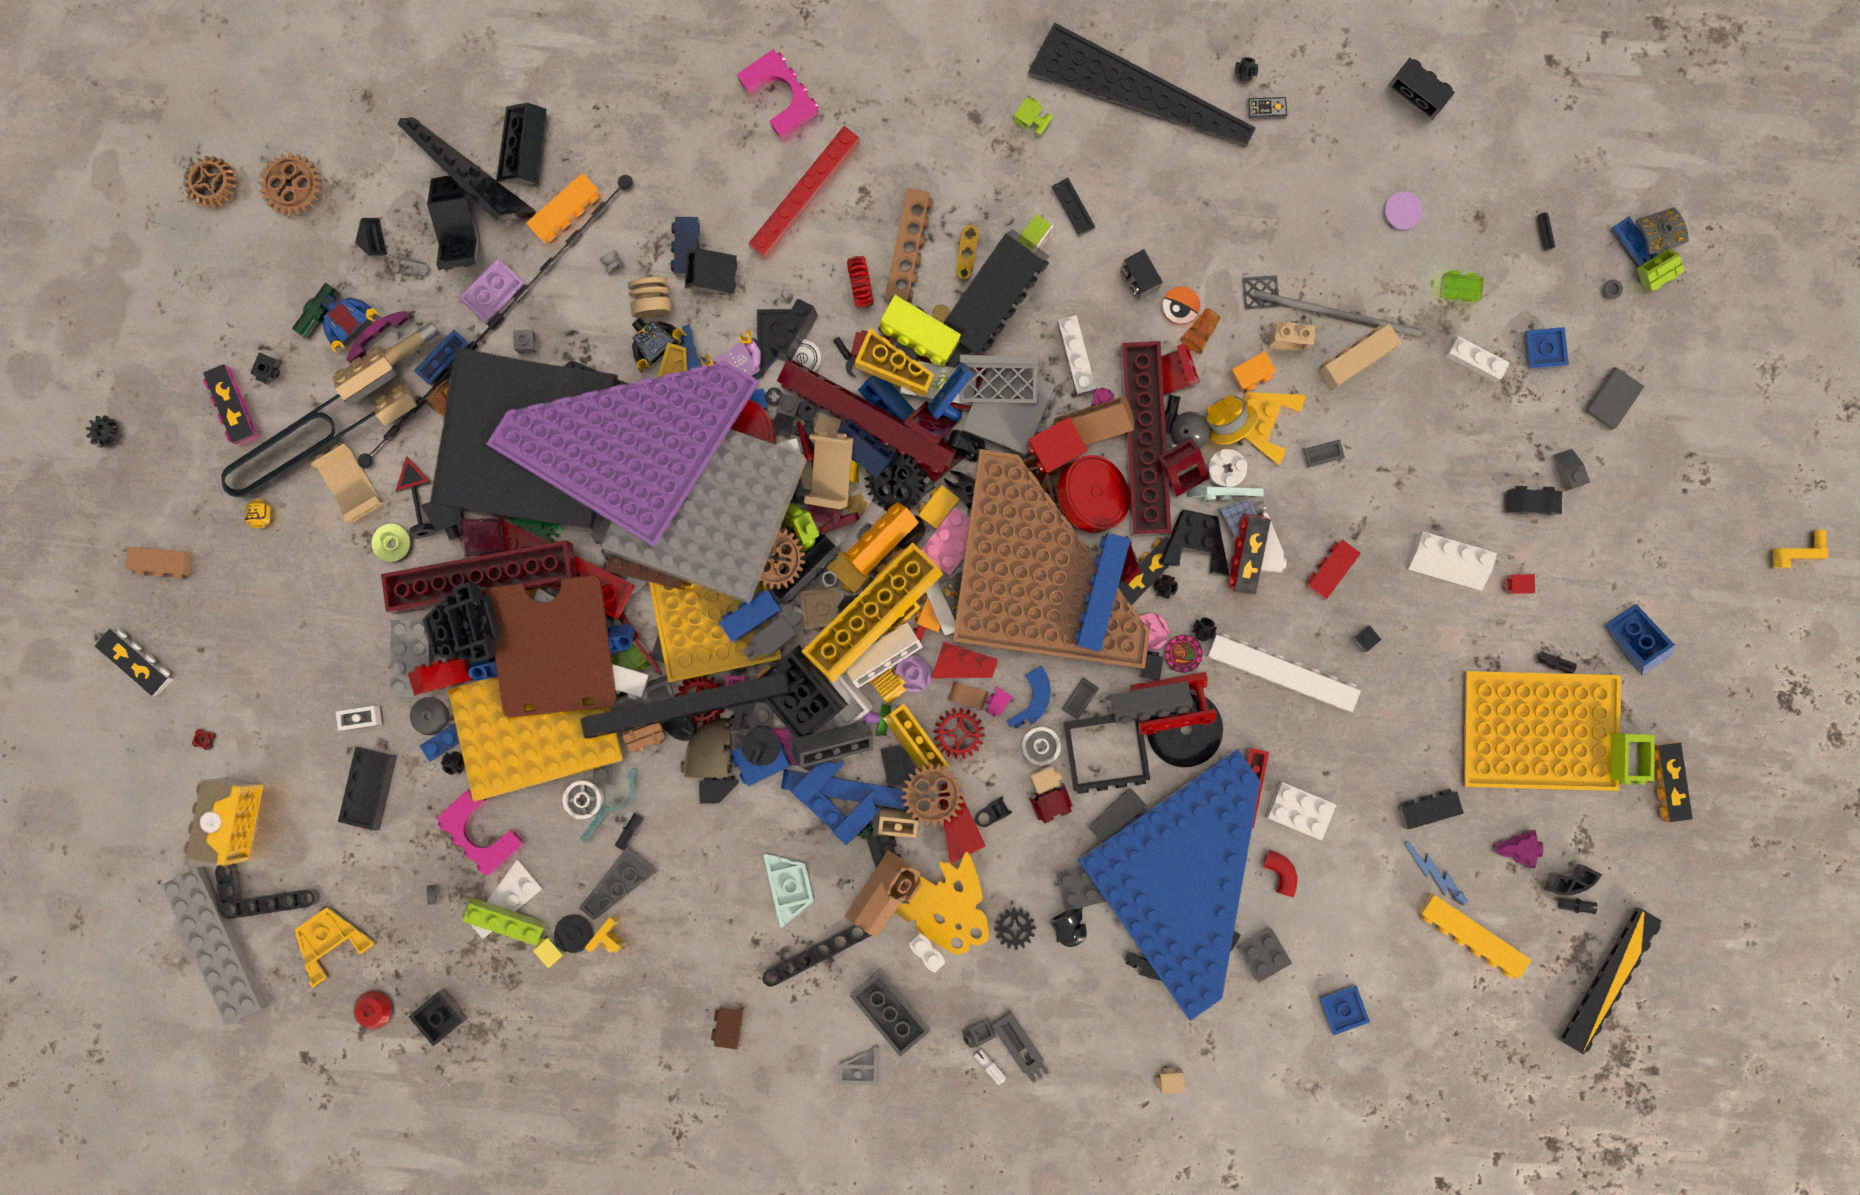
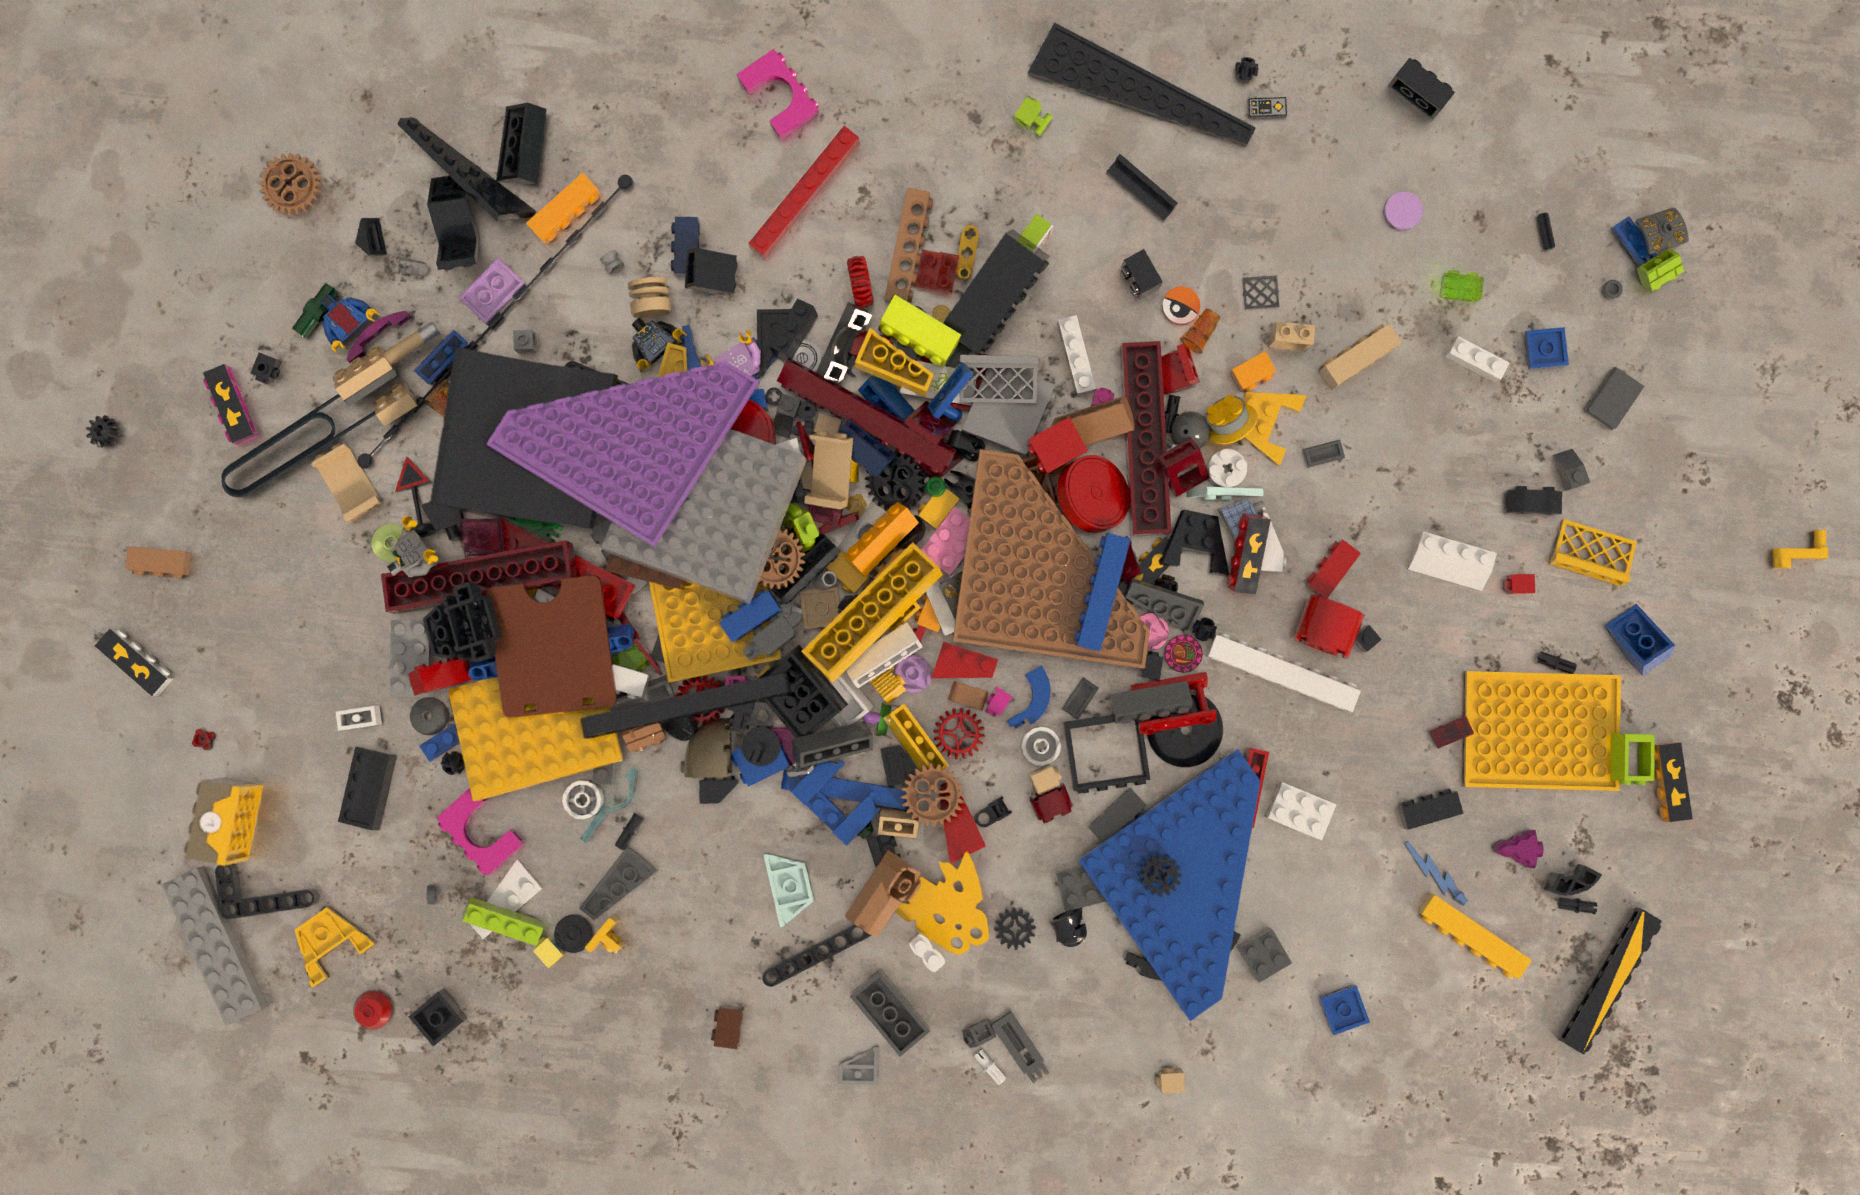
(224, 177): medium nougat gear -> none
(257, 513): yellow head -> none
(411, 552): none -> light grey torso
(796, 770): none -> light grey piece
(834, 361): none -> dark grey arch
(935, 486): none -> green tile
(936, 271): none -> clear red slope
(1073, 207): black tile -> none
(1141, 188): none -> black fence
(1172, 870): none -> black gear
(1174, 607): none -> dark grey wing
(1284, 869): red cylinder -> none
(1329, 626): none -> red brick
(1335, 312): light grey piece -> none
(1452, 732): none -> dark red tile
(1586, 567): none -> yellow fence

